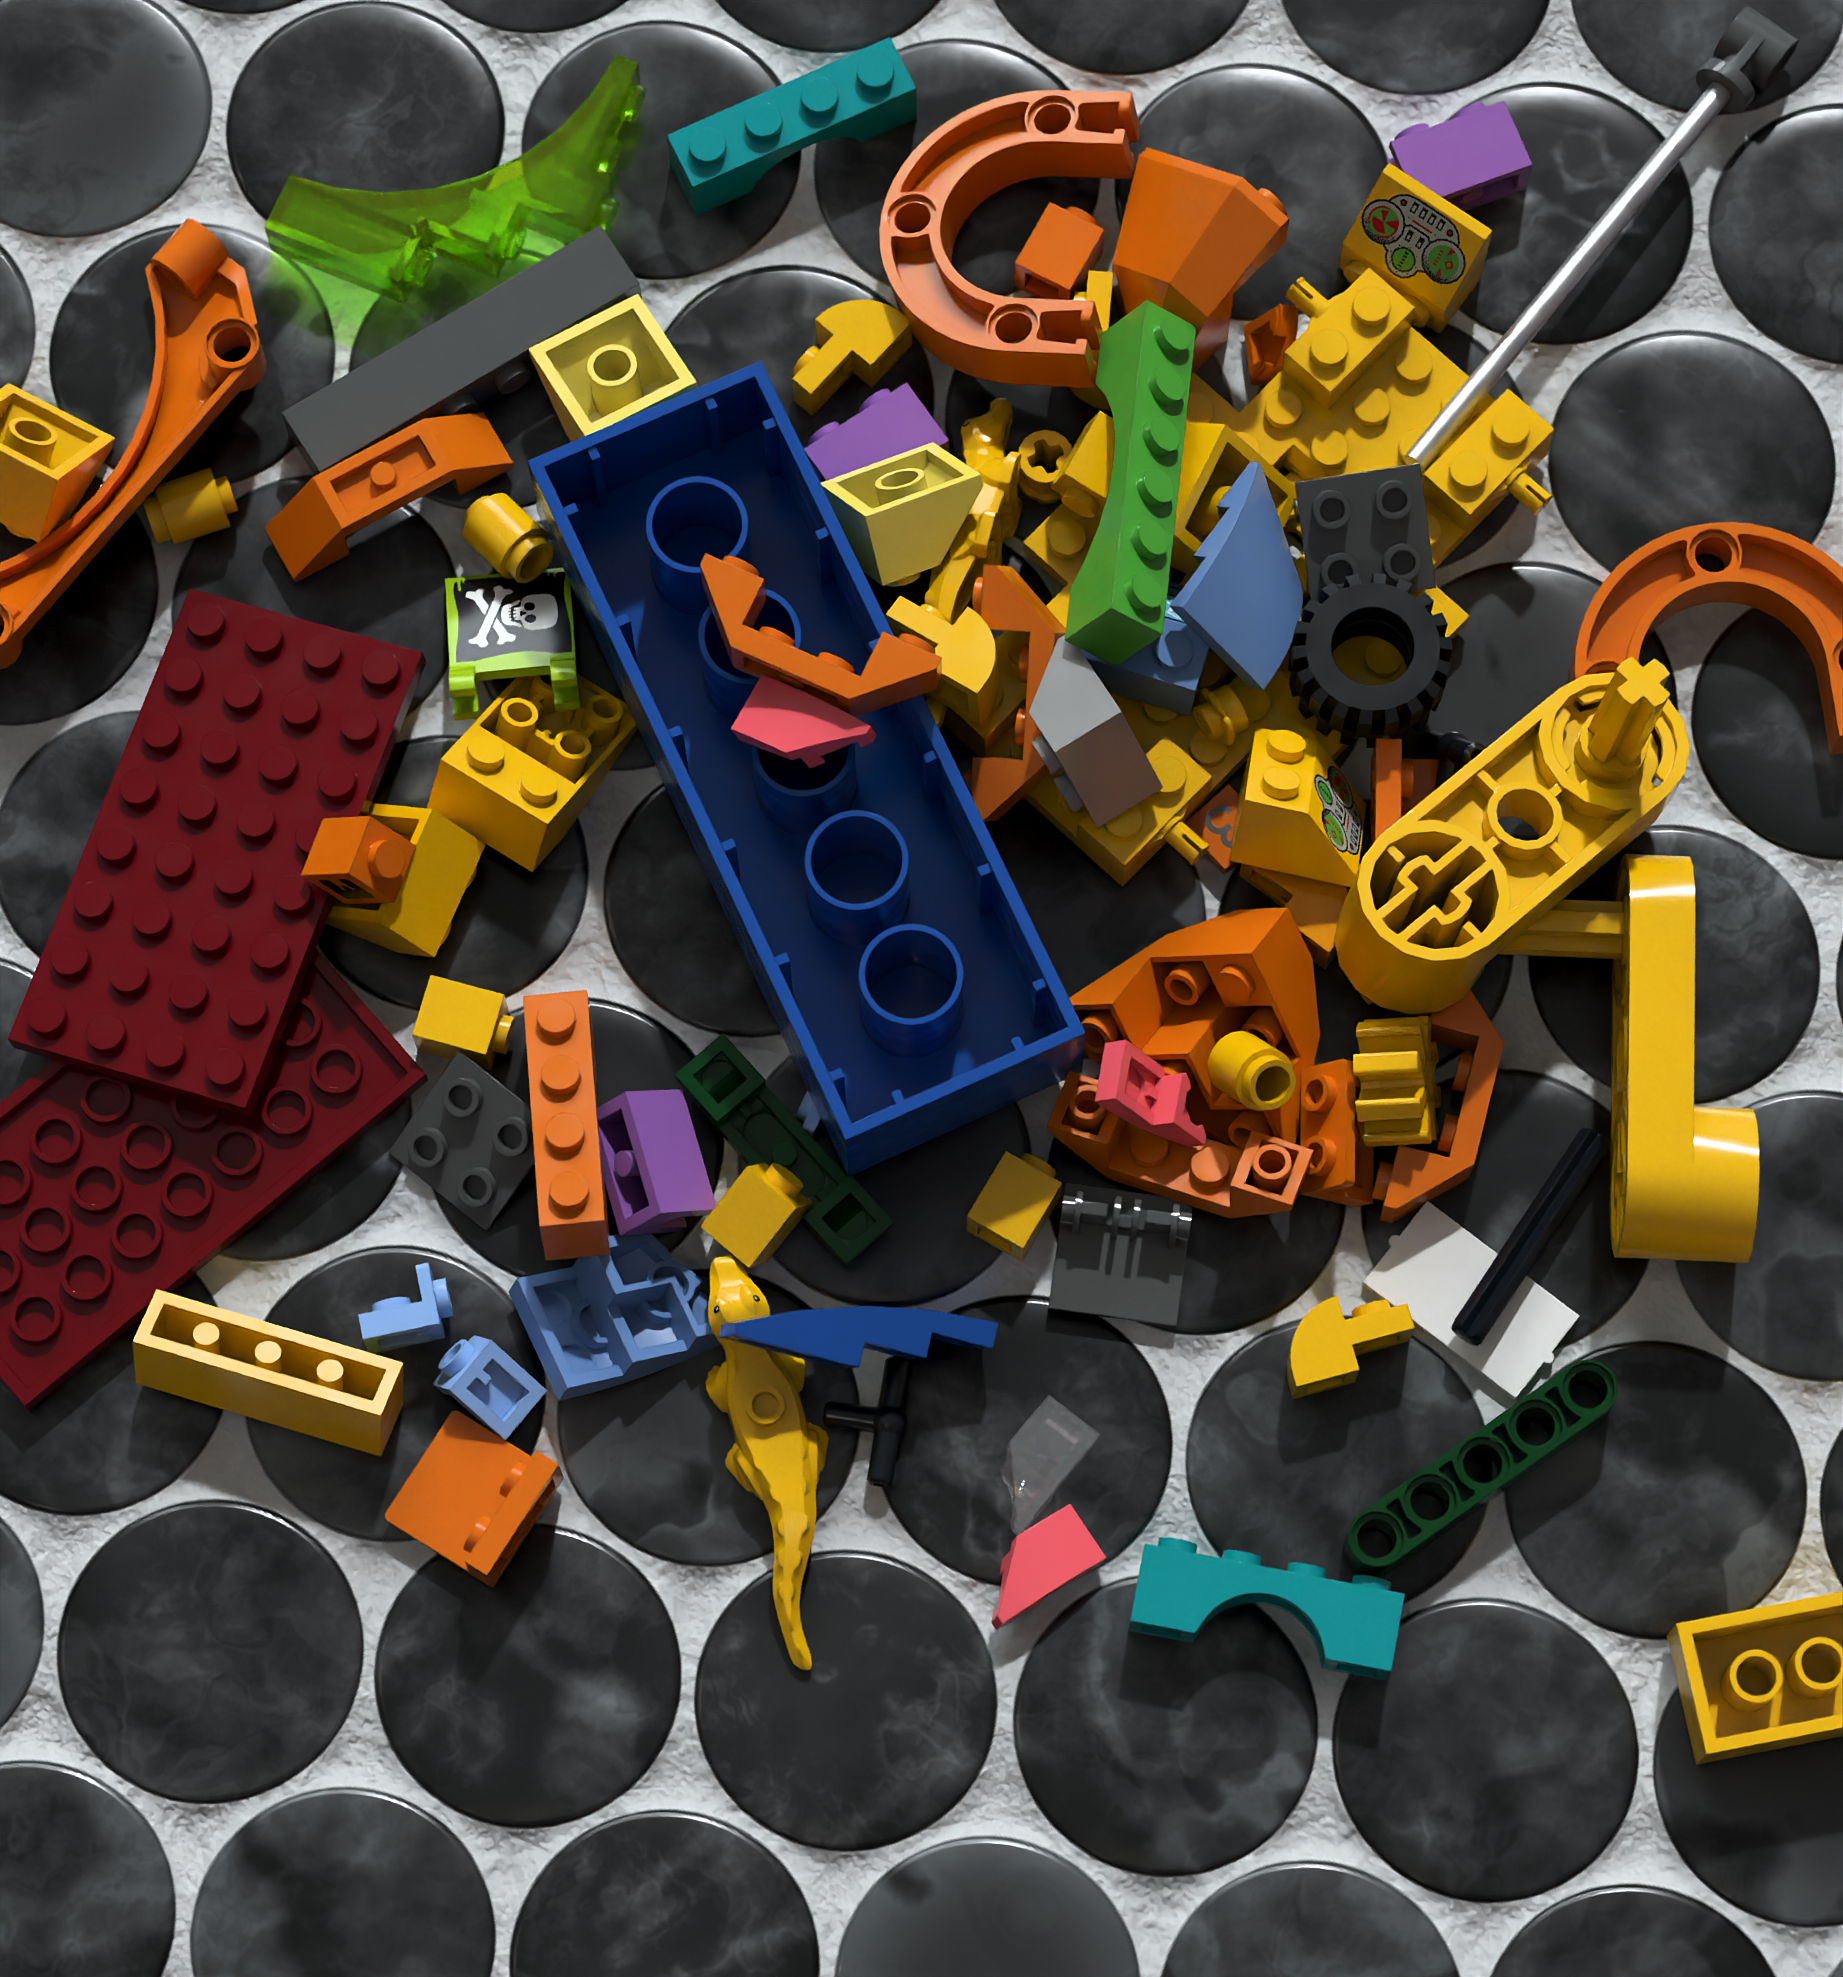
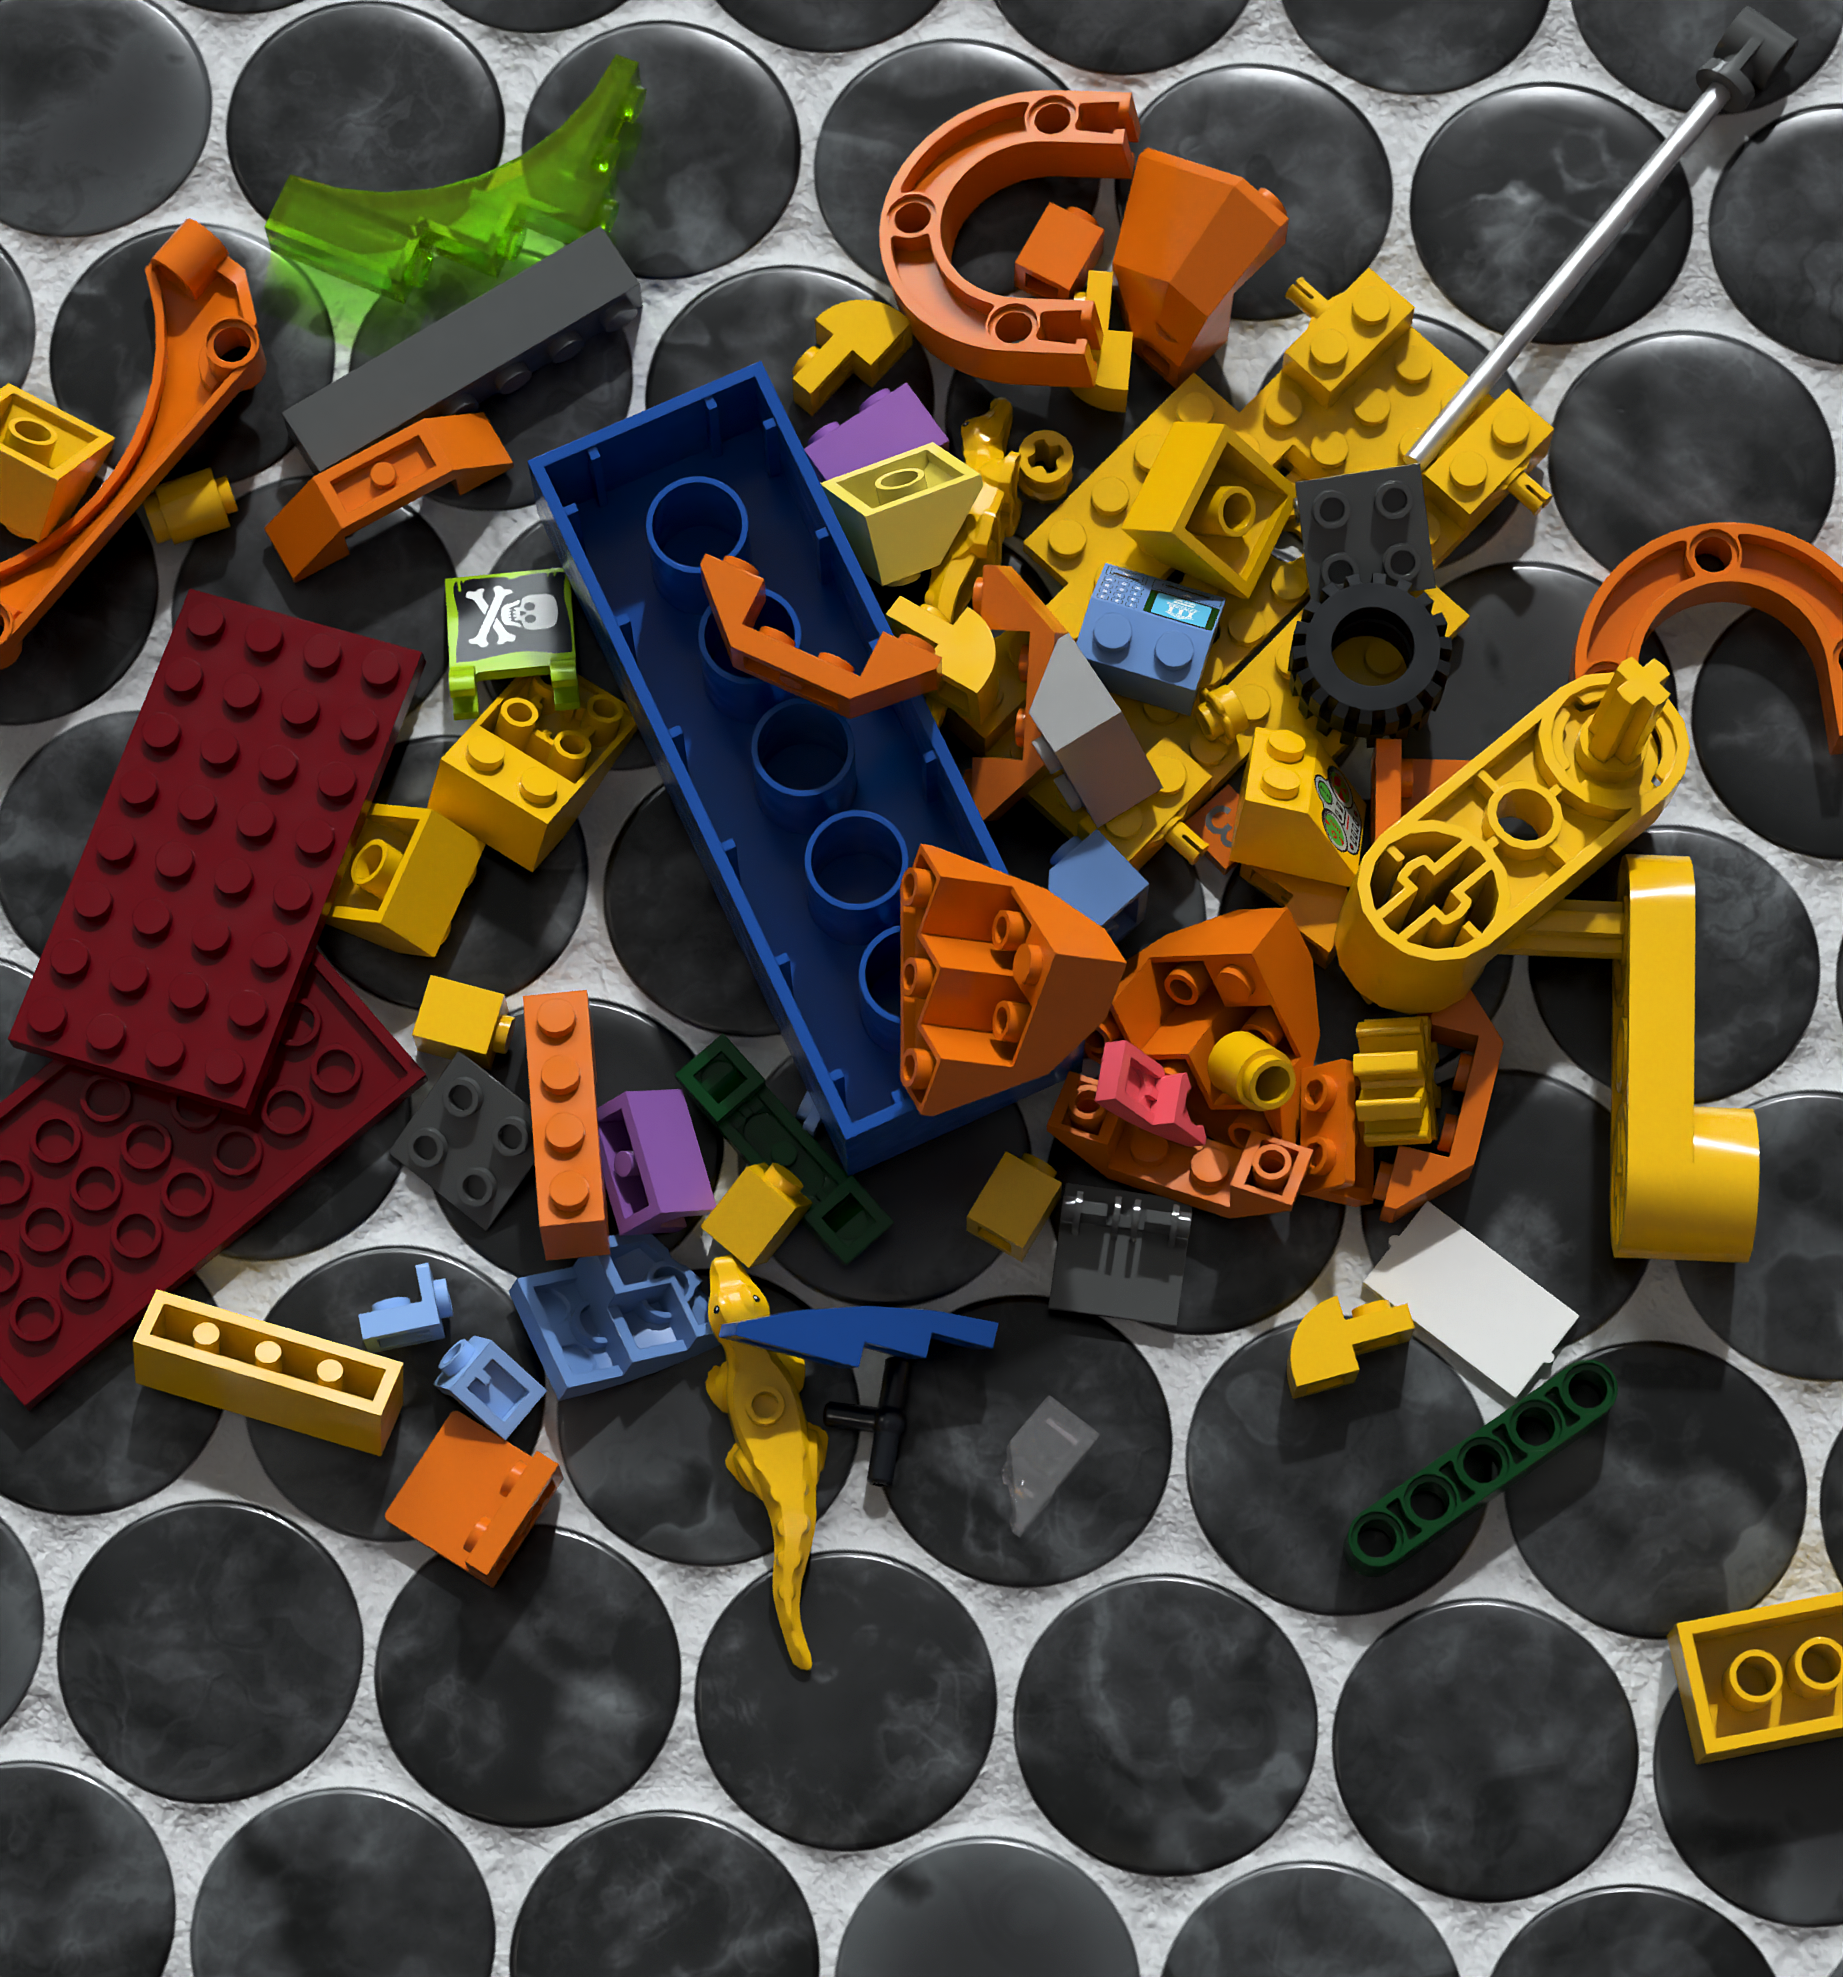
(358, 860): orange brick -> none
(507, 537): yellow brick -> none
(609, 368): light yellow slope -> none
(737, 146): teal arch -> none
(797, 723): coral slope -> none
(992, 980): none -> orange brick
(1044, 1562): coral slope -> none
(1088, 468): yellow brick -> none
(1099, 884): none -> medium blue slope
(1124, 580): bright green arch -> none
(1247, 584): medium blue slope -> none
(1268, 340): orange tile -> none
(1349, 1622): teal arch -> none
(1417, 246): slope -> none
(1452, 751): black piece -> none
(1466, 158): medium lavender brick -> none
(1530, 1236): black axle -> none

